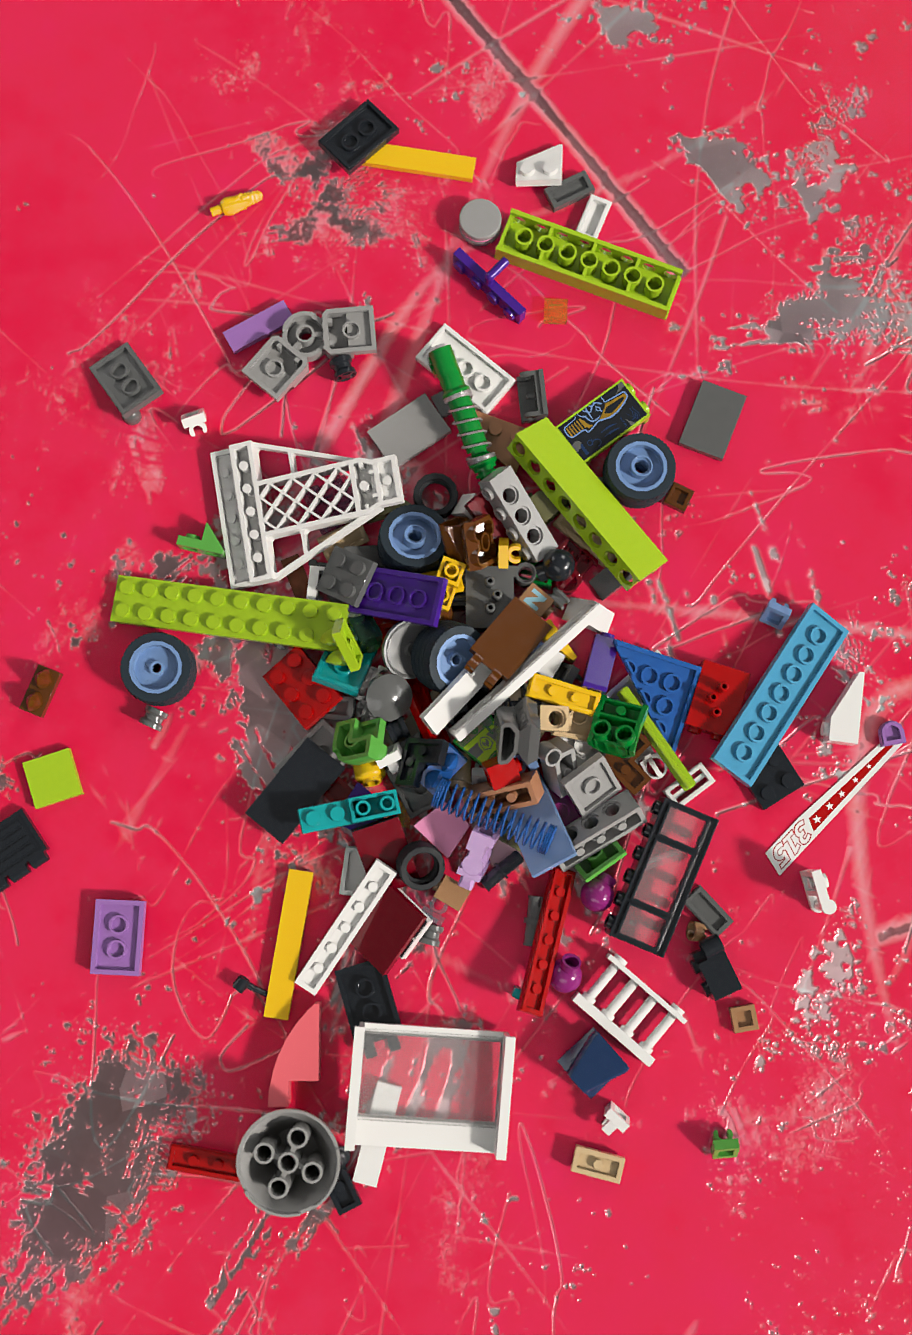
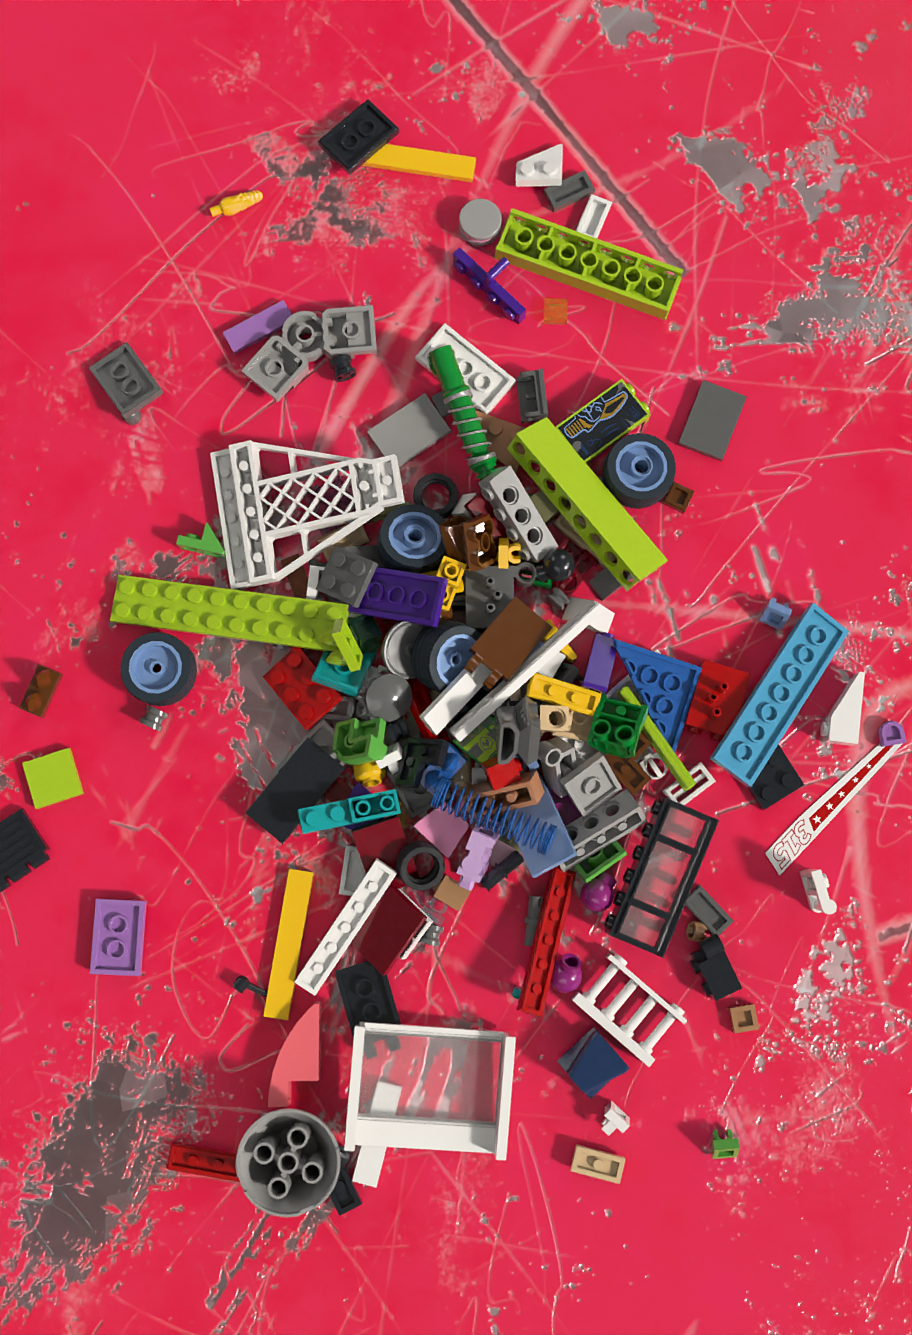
(193, 419): white tile -> none
(538, 601): medium nougat brick -> none

